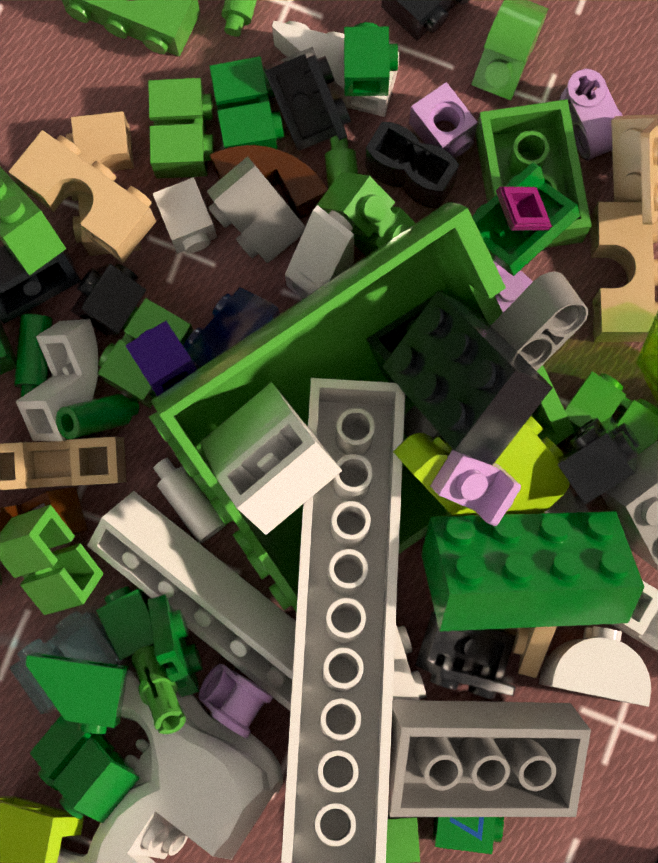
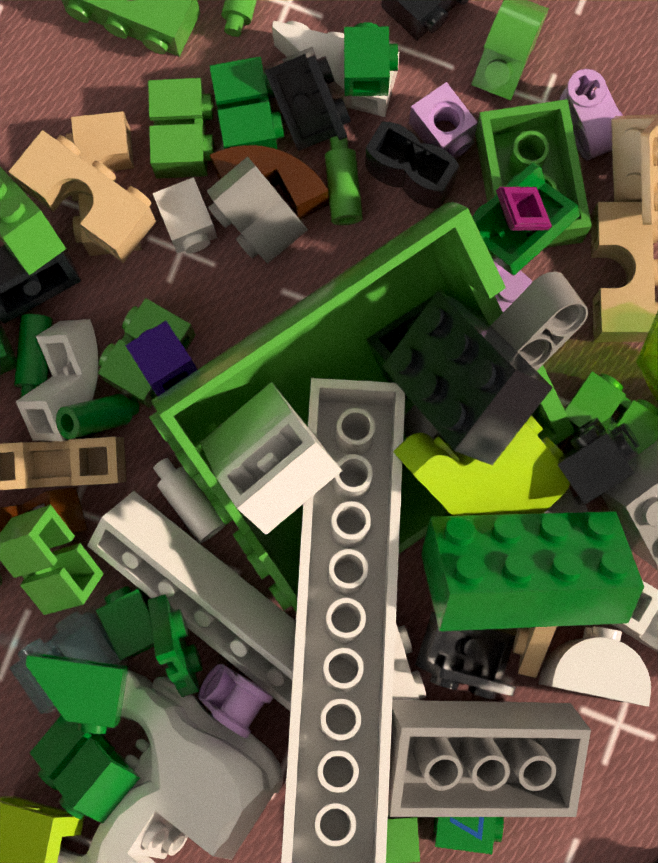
(108, 297): black brick -> none
(158, 691): bright green pin -> none
(233, 321): clear blue slope -> none
(322, 252): white slope -> none
(366, 209): bright green piece -> none
(476, 486): lavender bracket -> none

